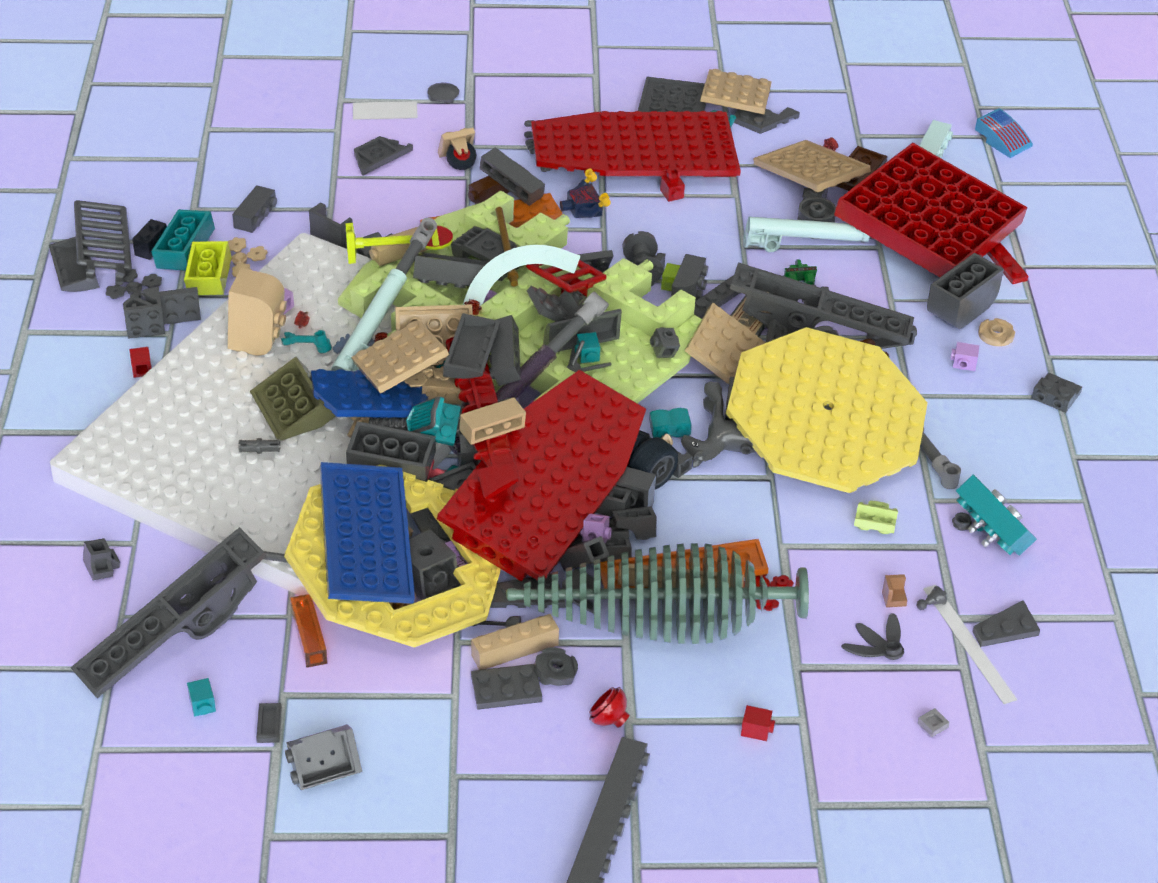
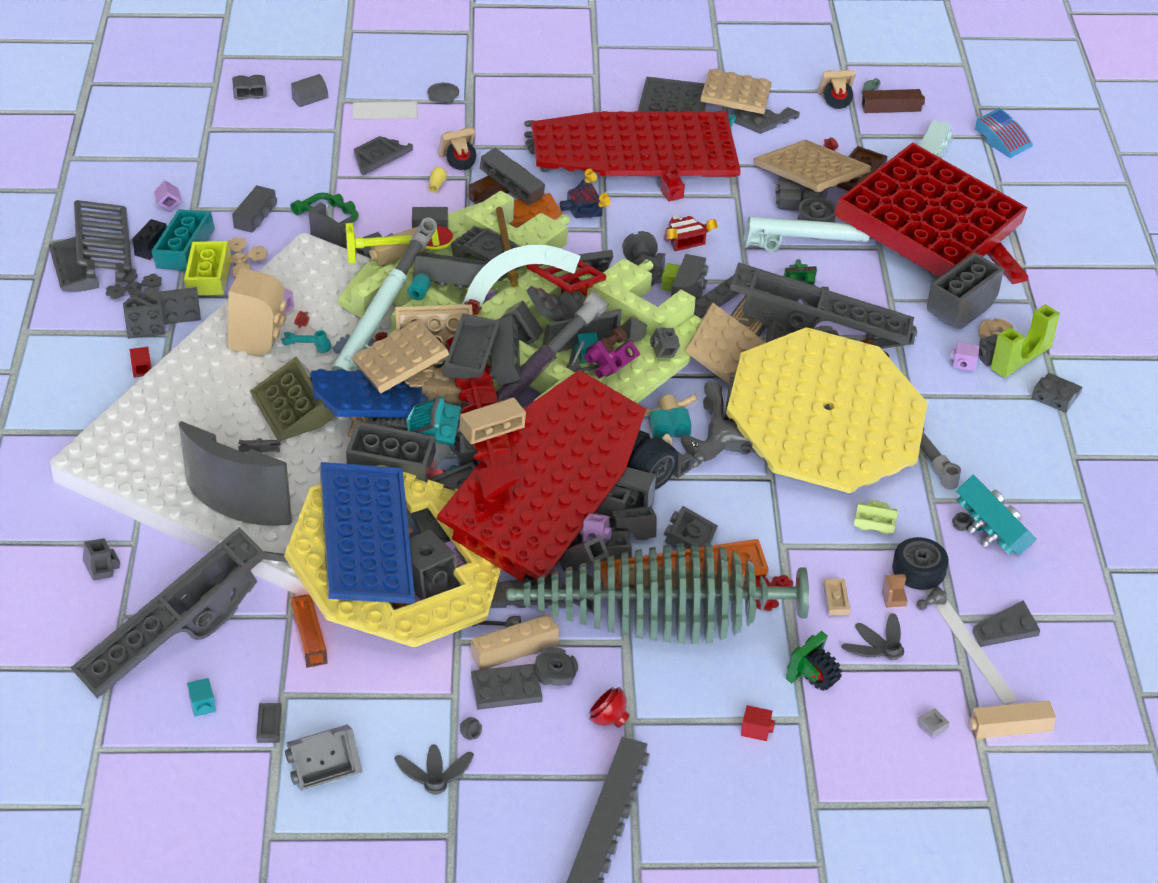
(167, 196): none -> lavender brick
(235, 483): none -> dark grey slope
(247, 87): none -> dark grey brick
(309, 90): none -> dark grey brick
(337, 200): none -> green bar
(419, 286): none -> teal brick
(435, 781): none -> dark grey plant
(437, 178): none -> light yellow cone
(439, 214): none -> dark grey brick
(470, 728): none -> dark grey plate
(528, 326): none -> dark grey brick
(609, 359): none -> magenta hips
(634, 329): none -> dark grey brick
(669, 402): none -> tan piece
(687, 232): none -> red torso
(689, 528): none -> dark grey plate
(788, 194): none -> dark grey brick
(814, 663): none -> plate
(836, 597): none -> tan plate
(837, 87): none -> plate
(871, 85): none -> sand green arm
(892, 101): none -> reddish brown brick
(921, 561): none -> black wheel
(987, 349): none -> dark grey brick
(1012, 719): none -> tan brick
(1014, 351): none -> lime arch

